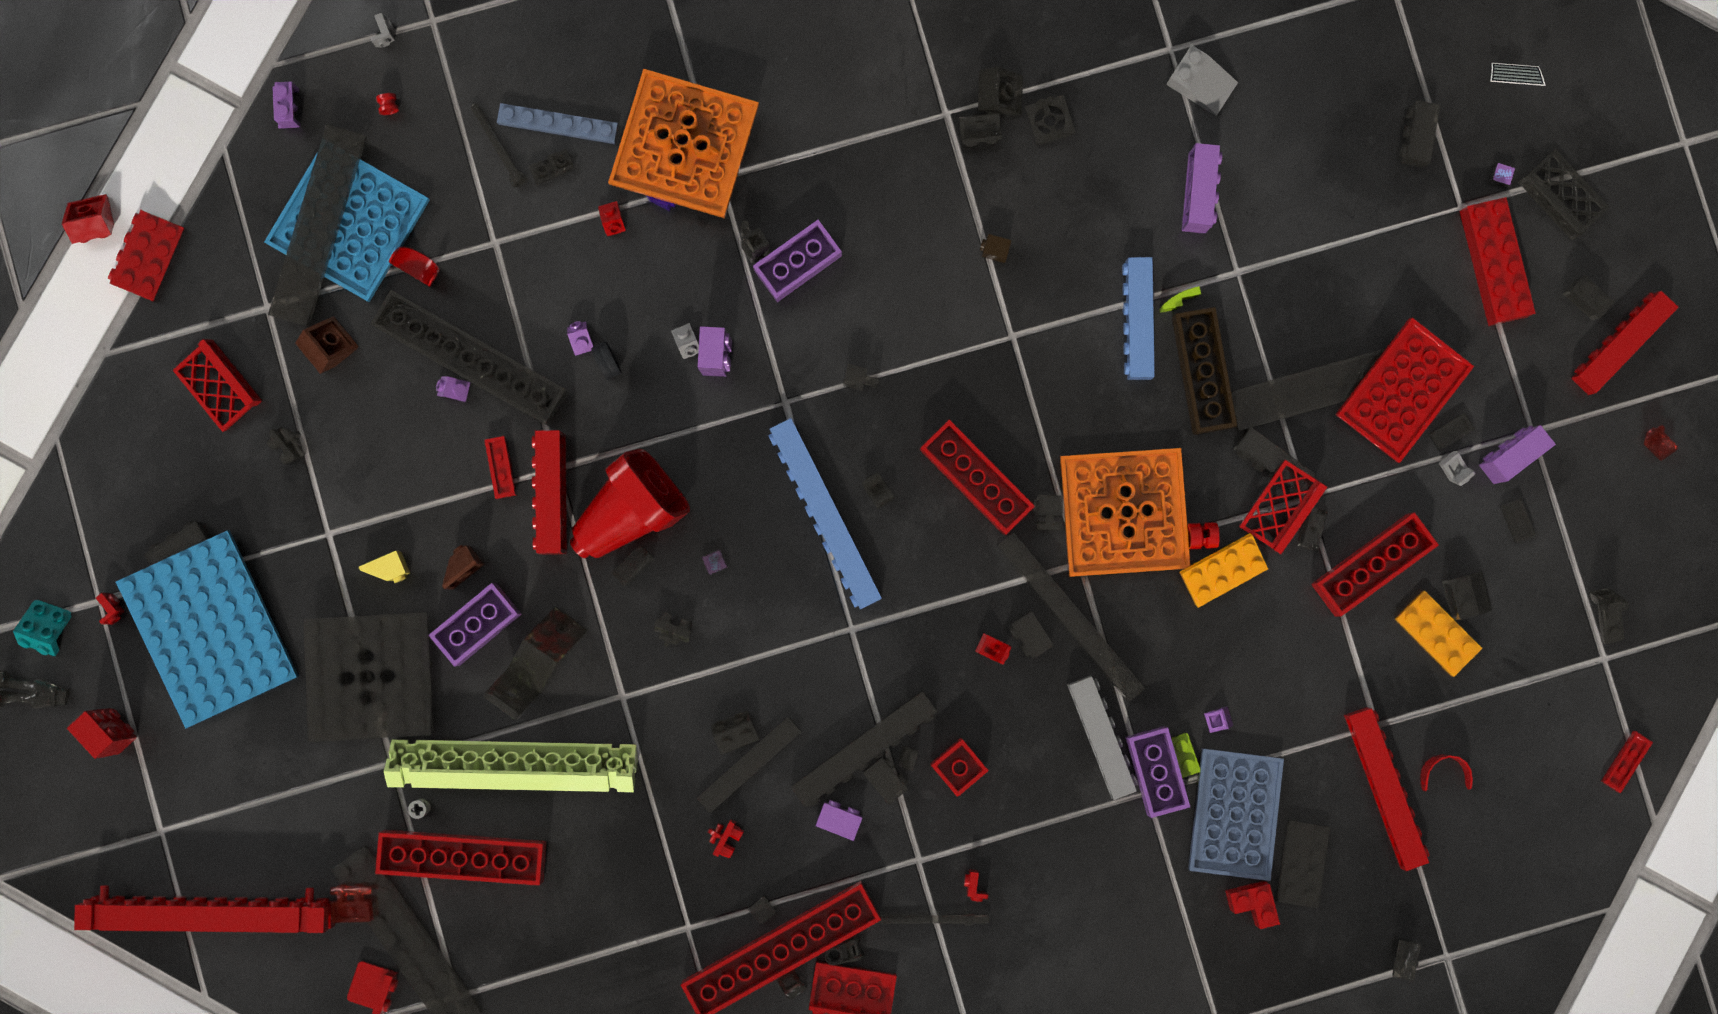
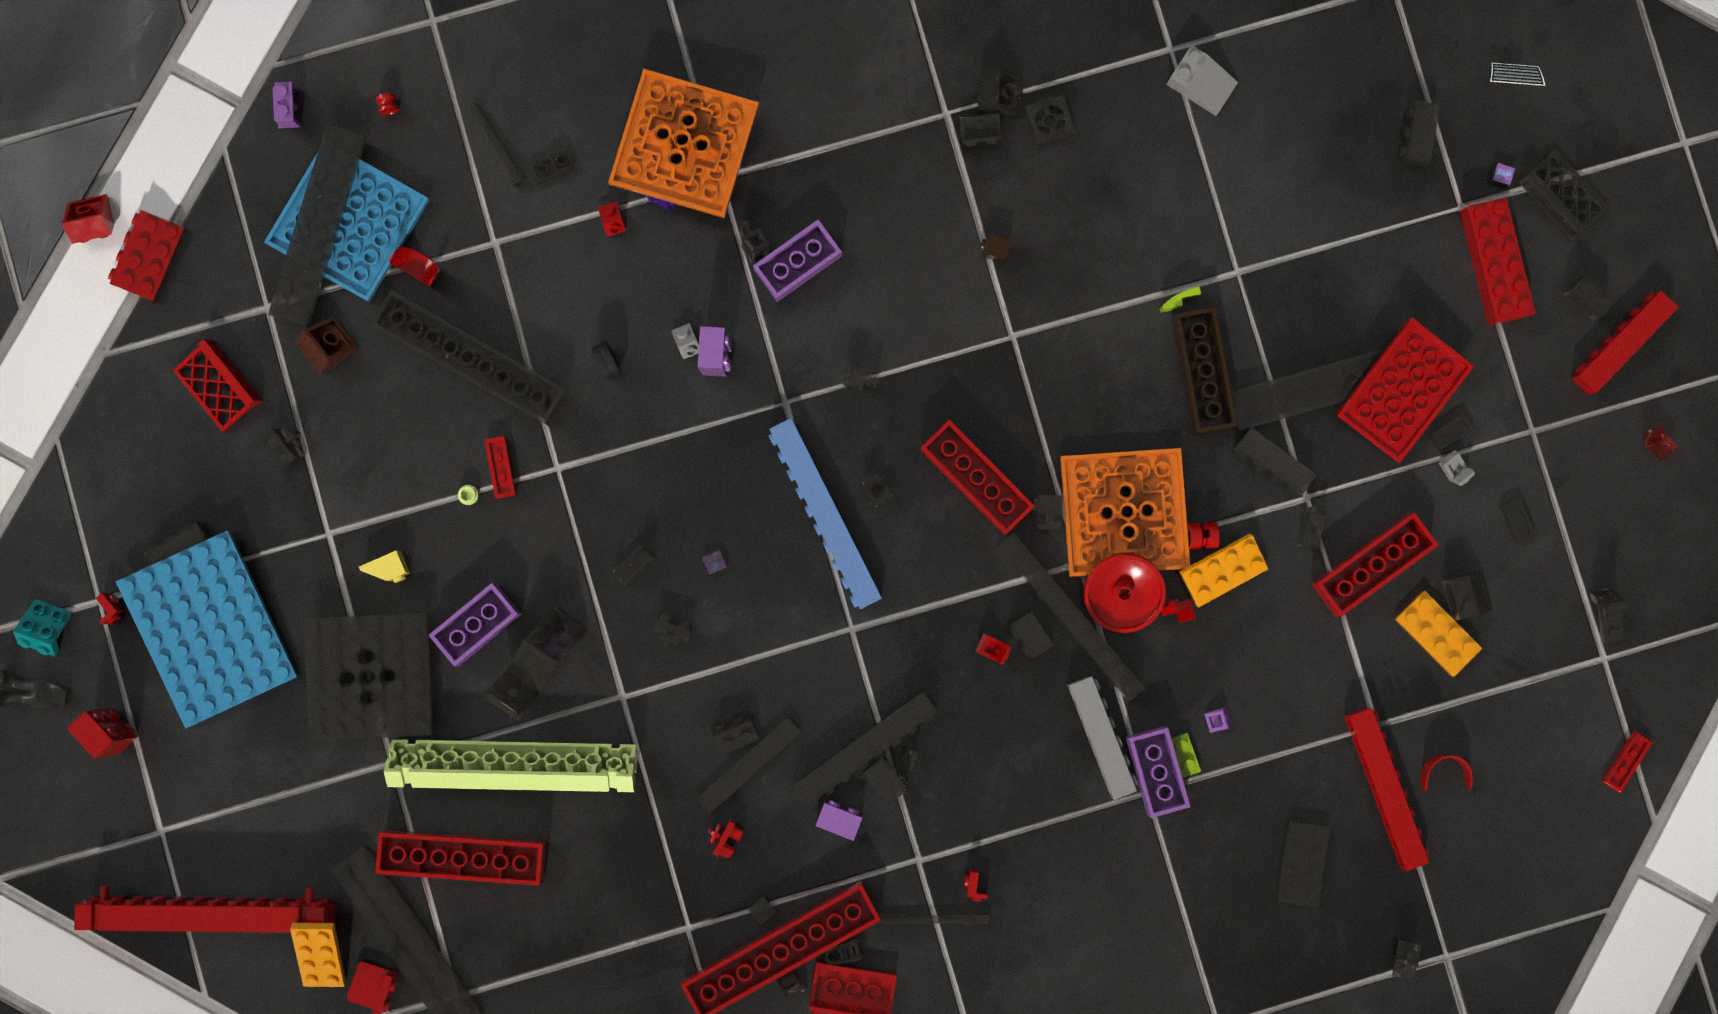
(318, 954): none -> light orange plate
(351, 910): clear red plate -> none
(386, 36): light grey bracket -> none
(416, 814): light grey bush -> none
(452, 388): medium lavender bracket -> none
(461, 566): copper slope -> none
(468, 494): none -> yellowish green plate
(550, 492): red brick -> none
(557, 123): sand blue plate -> none
(579, 337): medium lavender bracket -> none
(628, 506): red cone -> none
(959, 767): red brick -> none
(1124, 592): none -> red dish
(1139, 318): medium blue brick -> none
(1183, 609): none -> red bracket
(1201, 188): medium lavender brick -> none
(1236, 814): sand blue plate -> none
(1256, 898): red brick -> none
(1299, 514): red fence -> none
(1516, 454): medium lavender brick -> none

